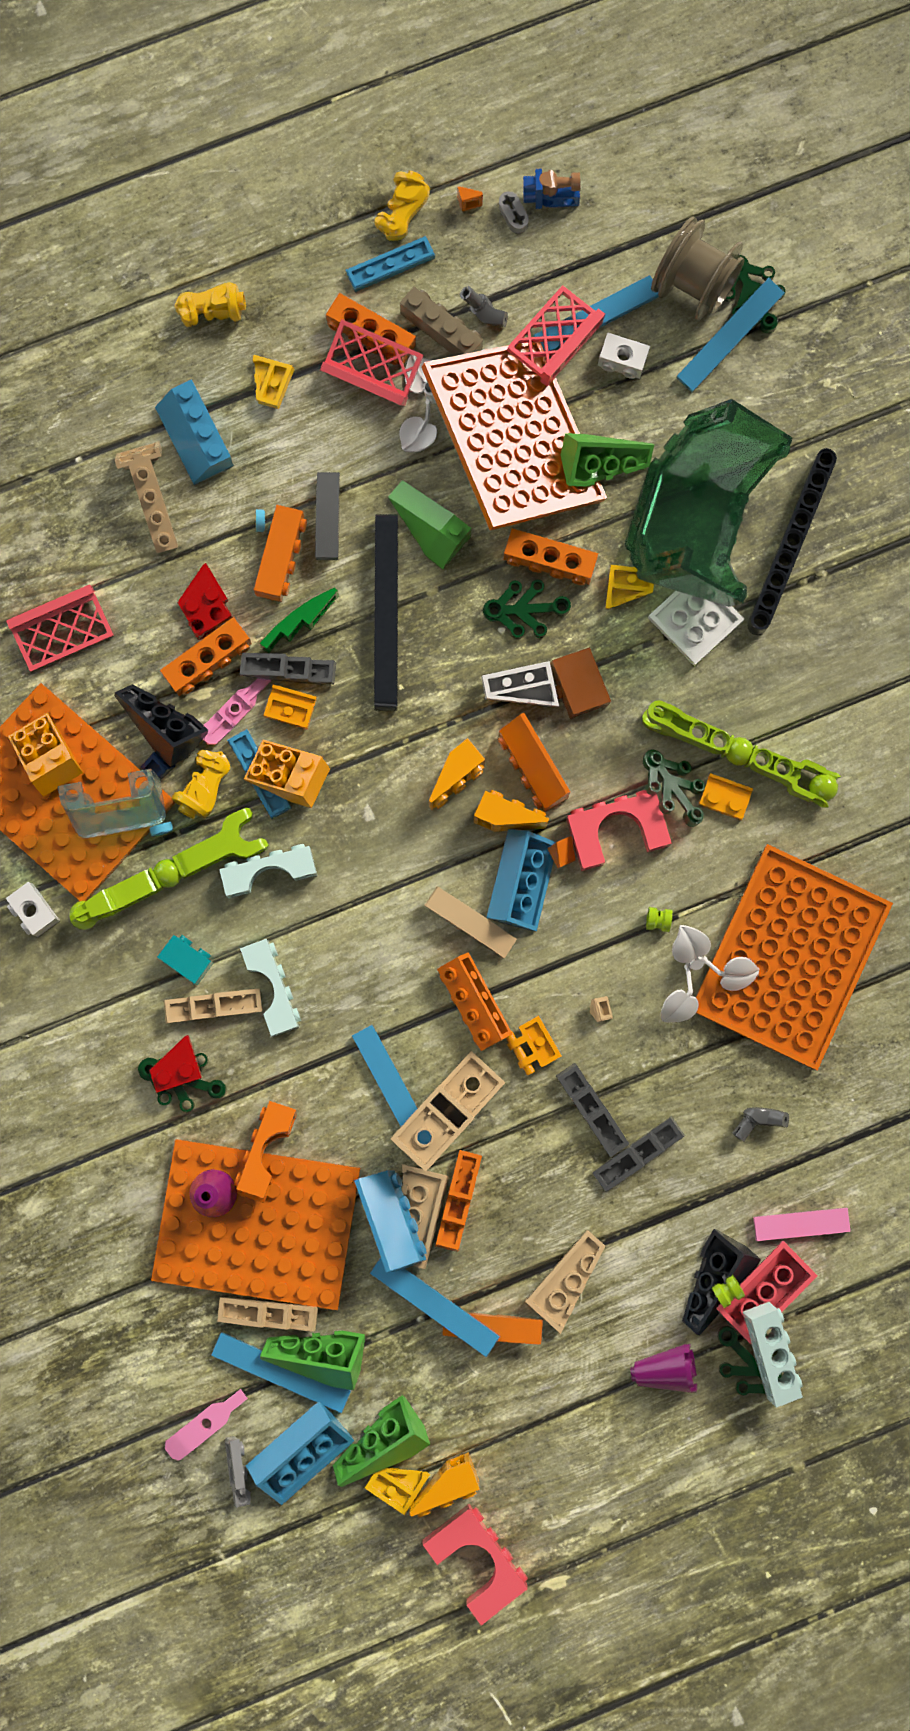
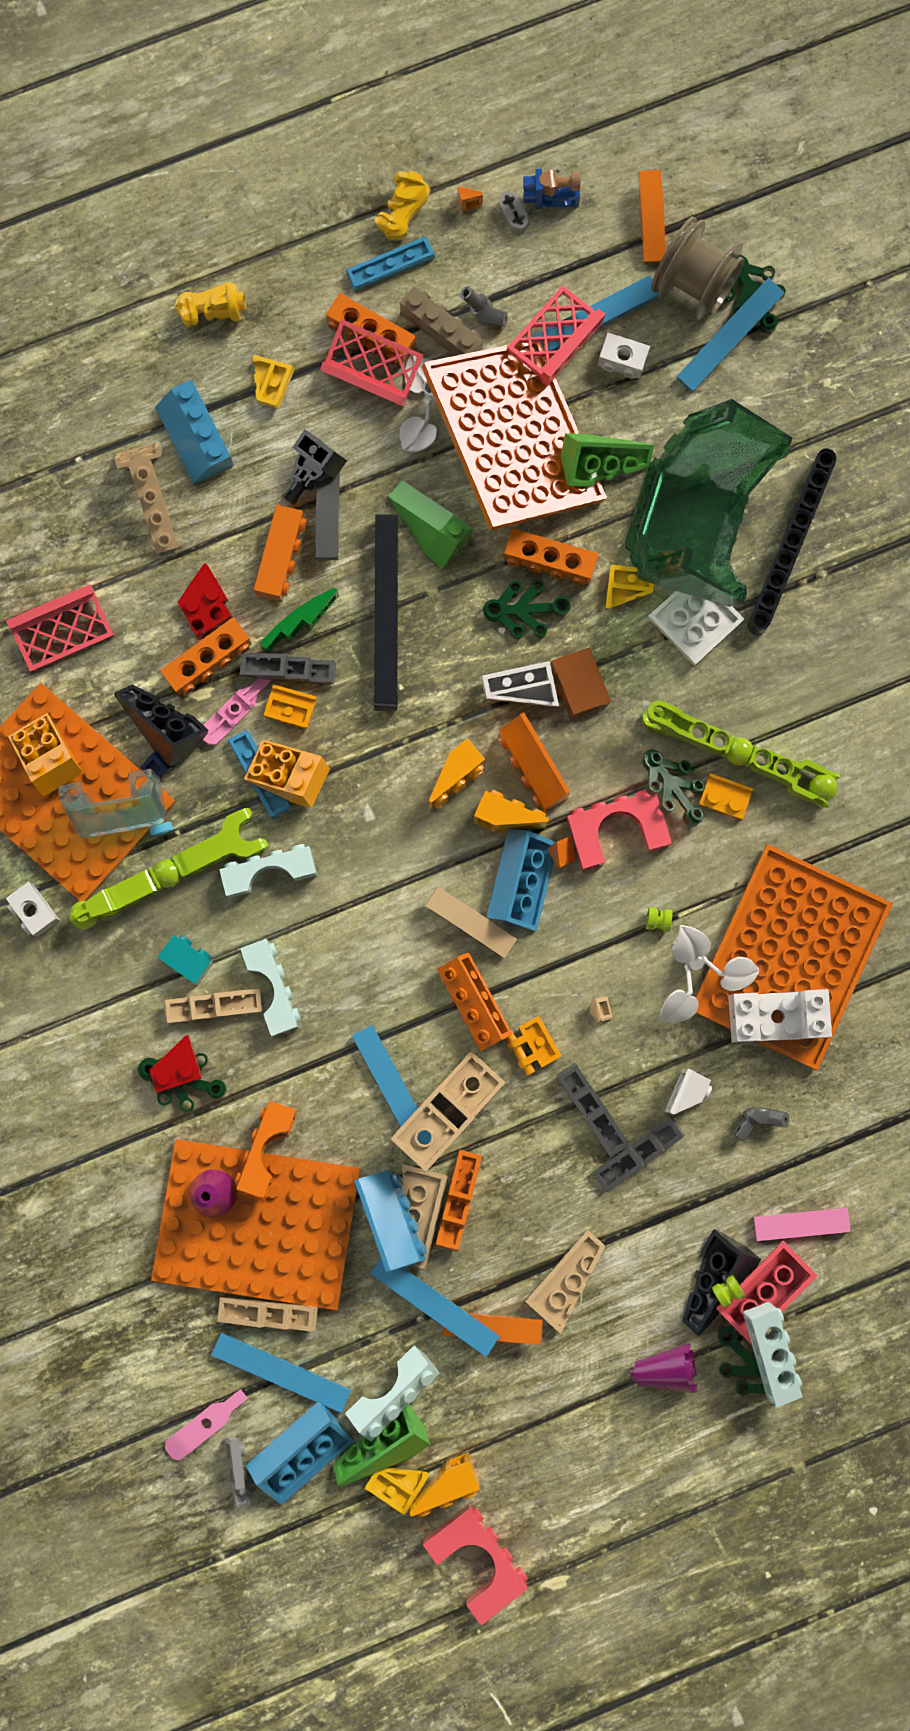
(201, 792): yellow animal -> none
(260, 520): medium azure tile -> none
(313, 465): none -> black brick
(324, 1358): bright green wedge -> none
(373, 1415): none -> light aqua arch
(652, 215): none -> orange slope
(688, 1091): none -> white slope
(804, 1016): none -> white plate

